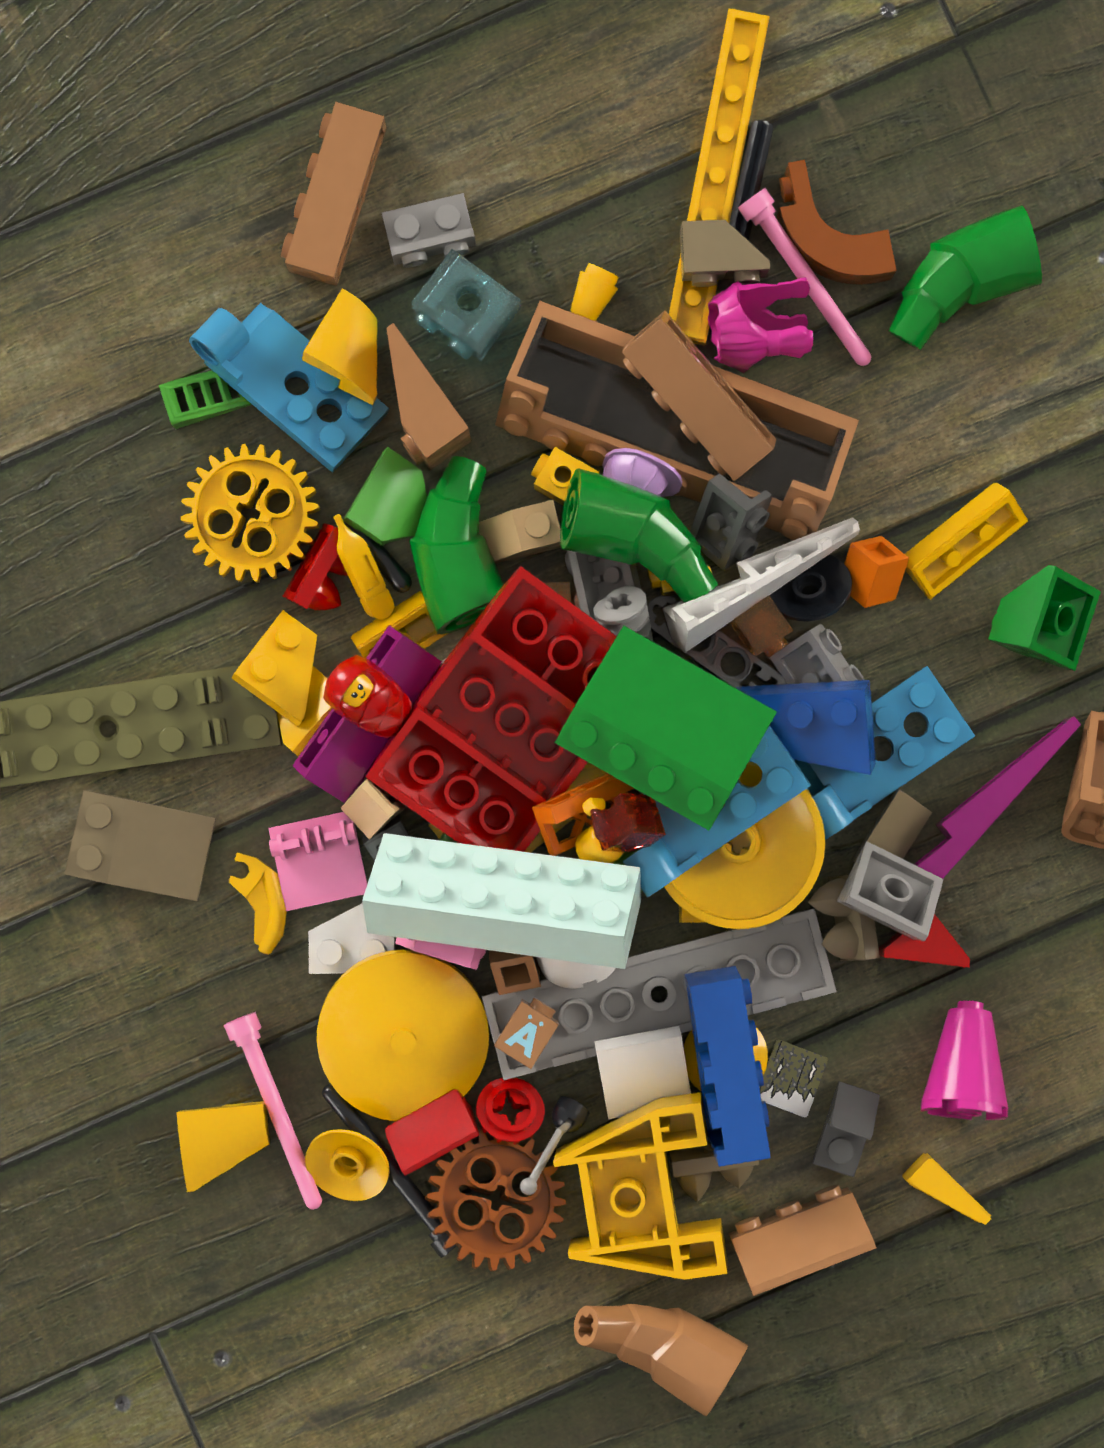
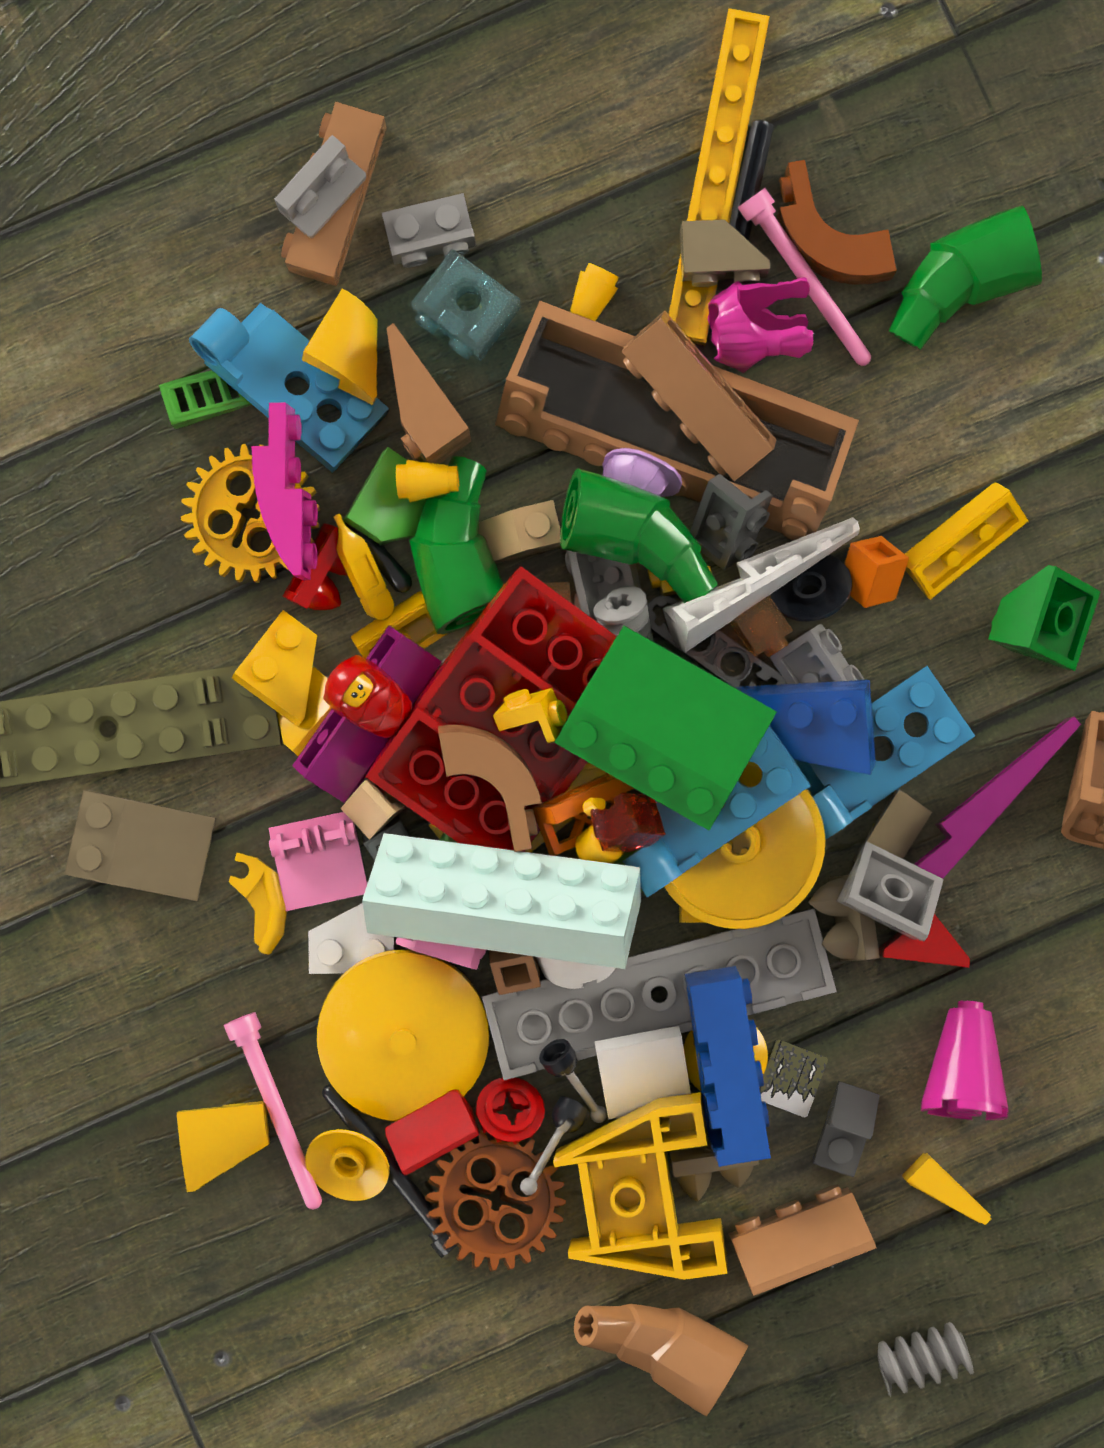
(285, 510): none -> dark pink slope
(320, 188): none -> light grey bracket
(425, 480): none -> yellow cone
(491, 758): none -> medium nougat arch
(525, 708): none -> yellow bracket
(527, 1032): medium nougat brick -> none
(555, 473): yellow brick -> none
(561, 1060): none -> black hinge
(923, 1358): none -> light grey piece

